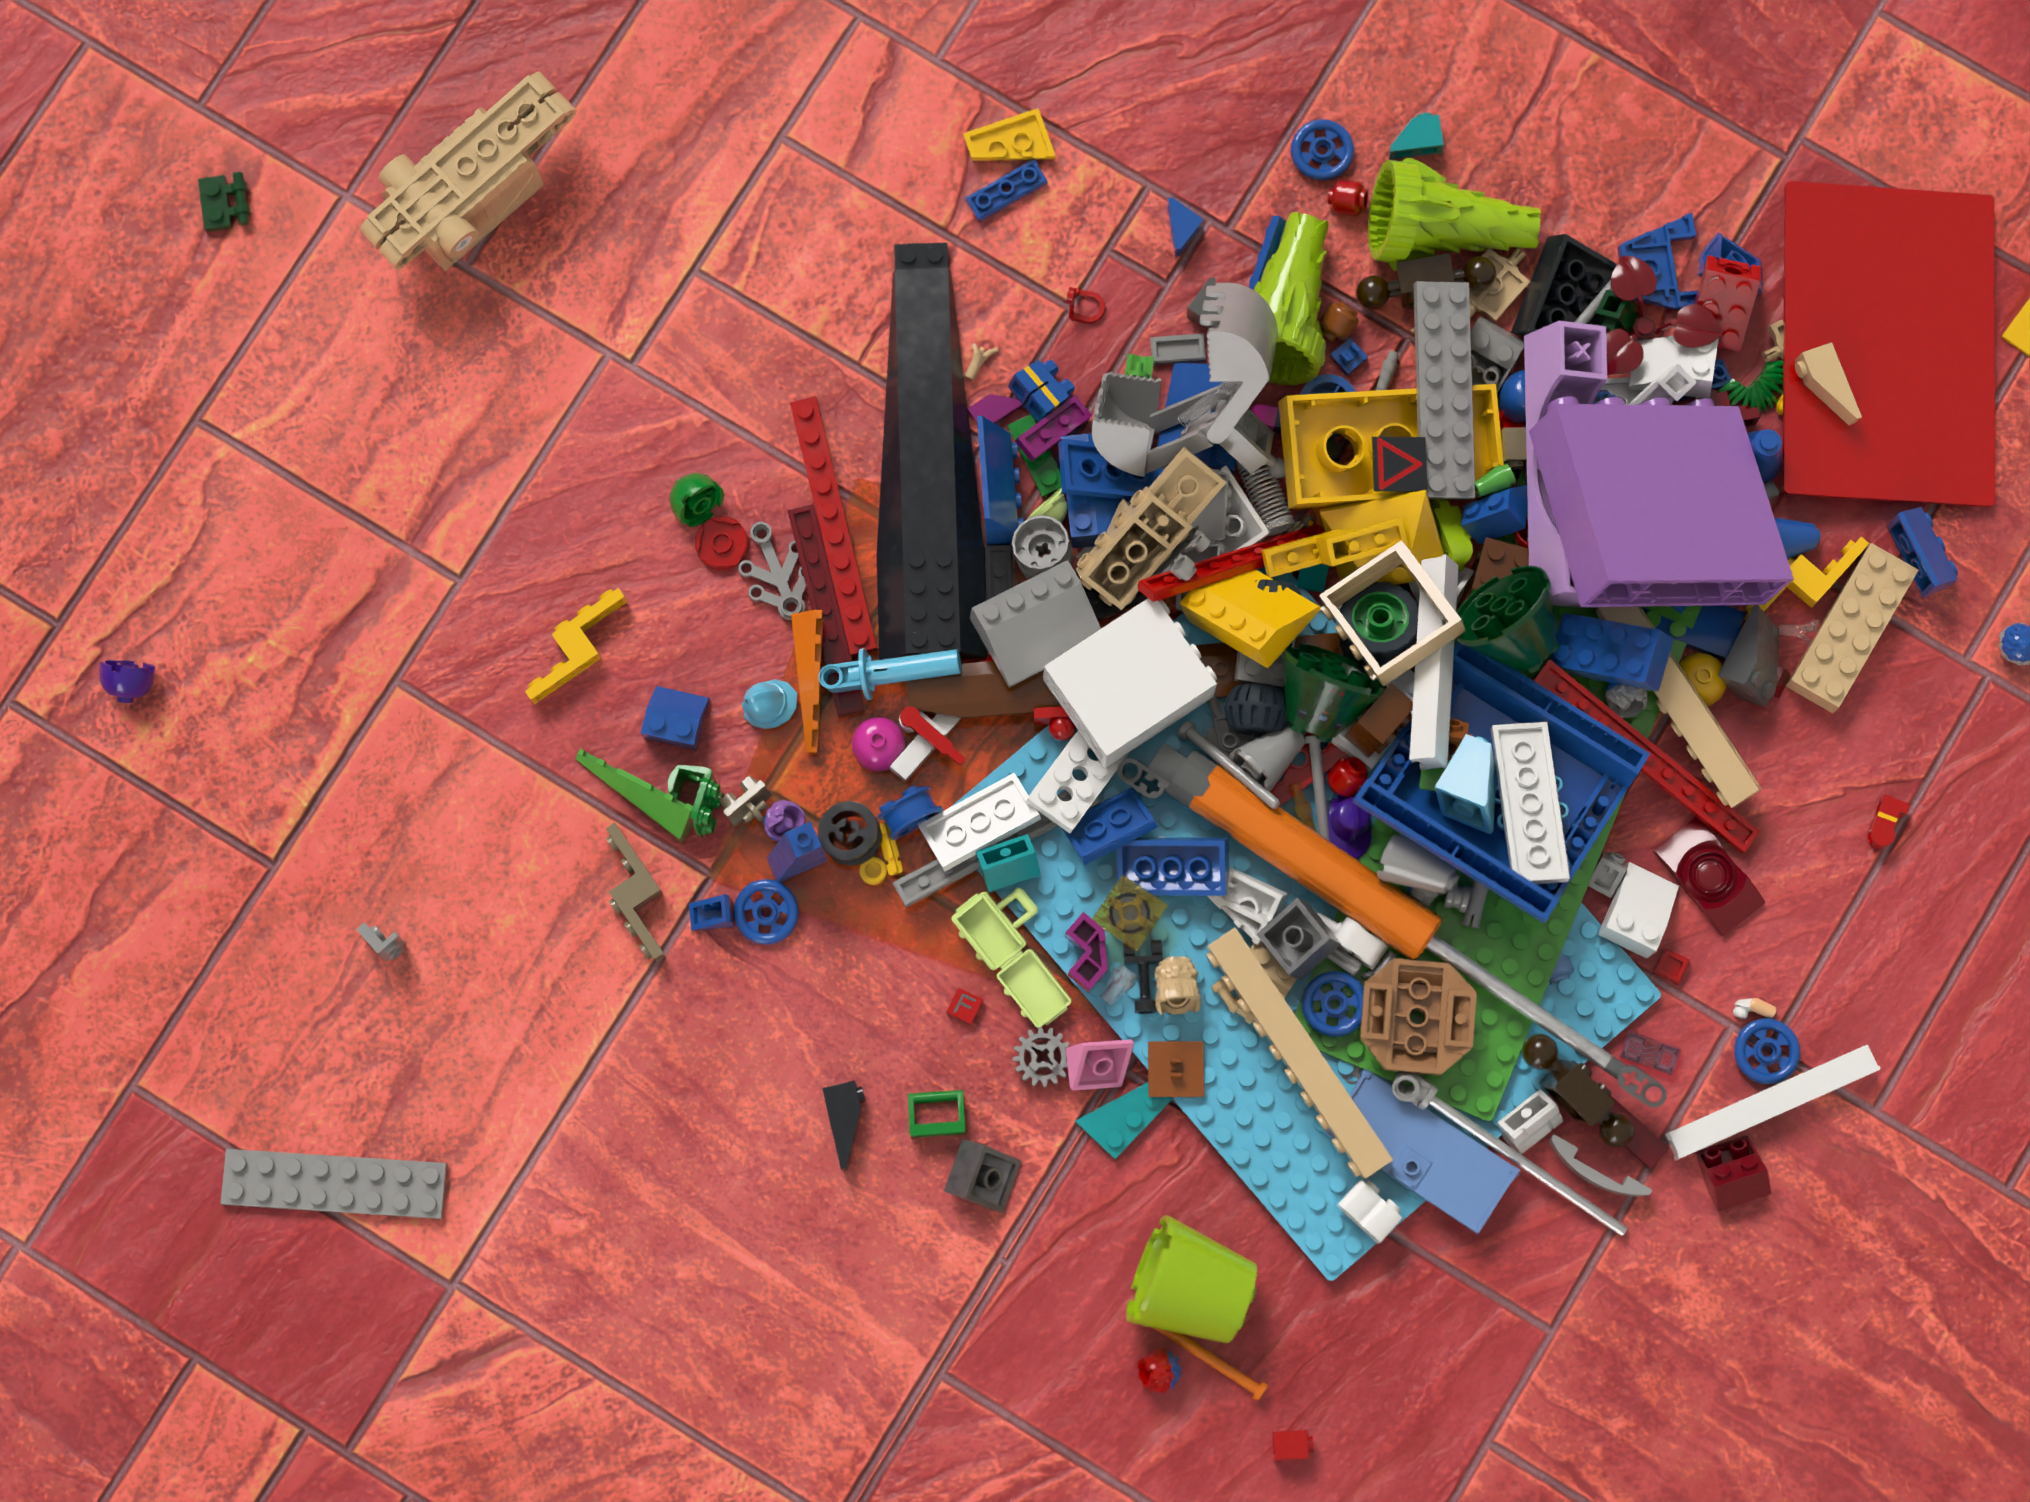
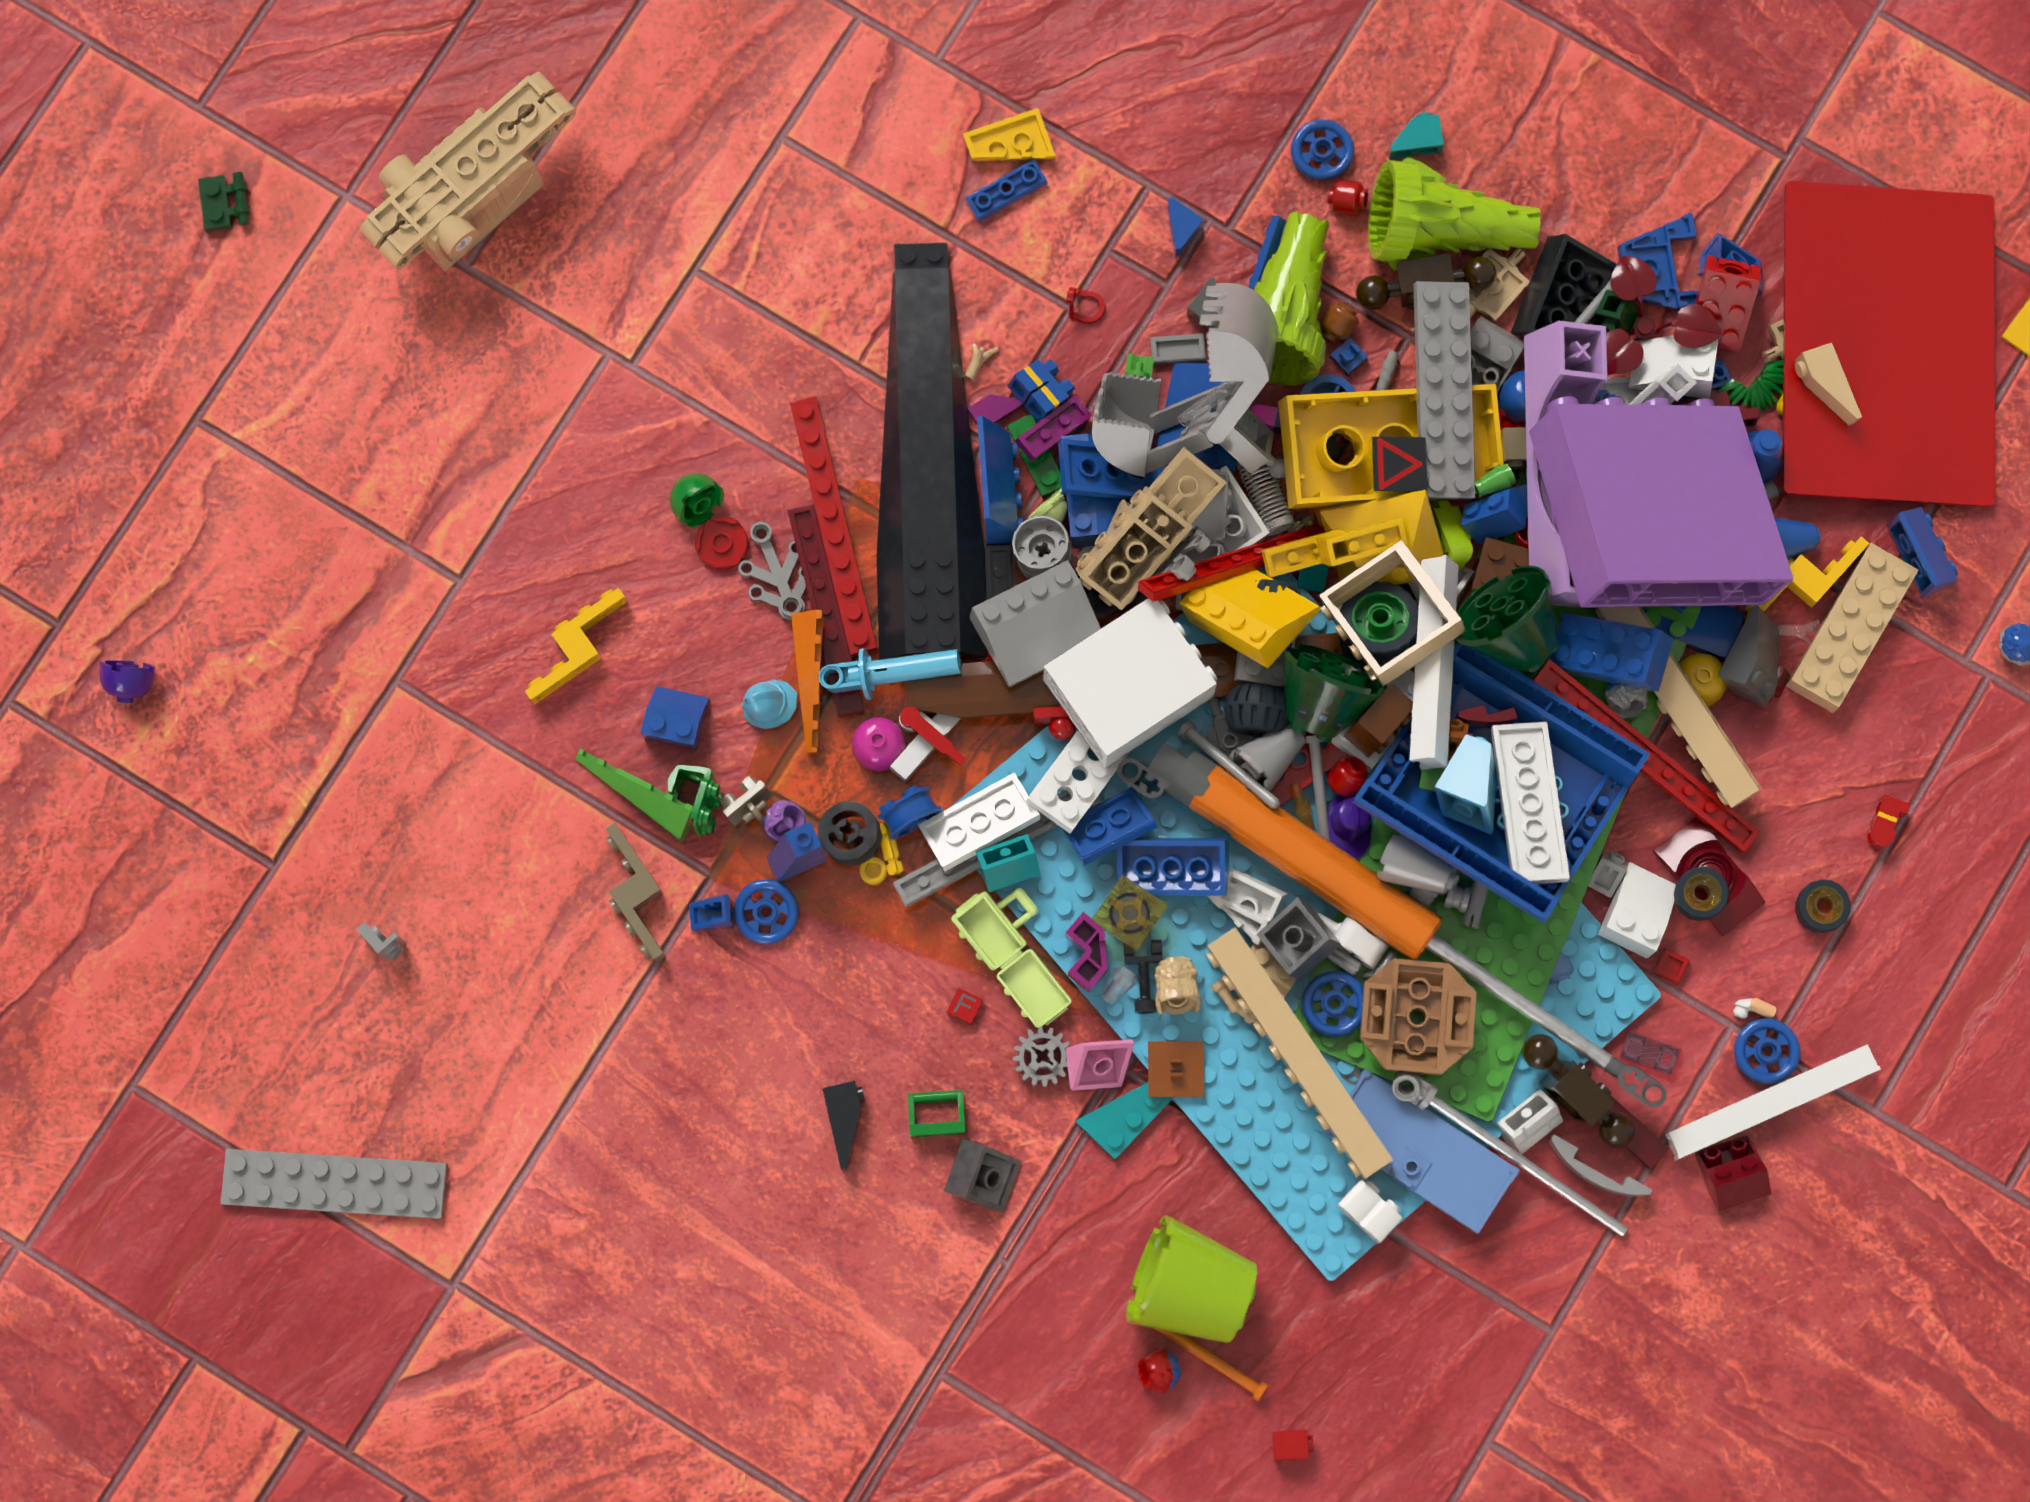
(1478, 717): none -> dark red slope
(1713, 884): none -> wheel
(1807, 909): none -> wheel

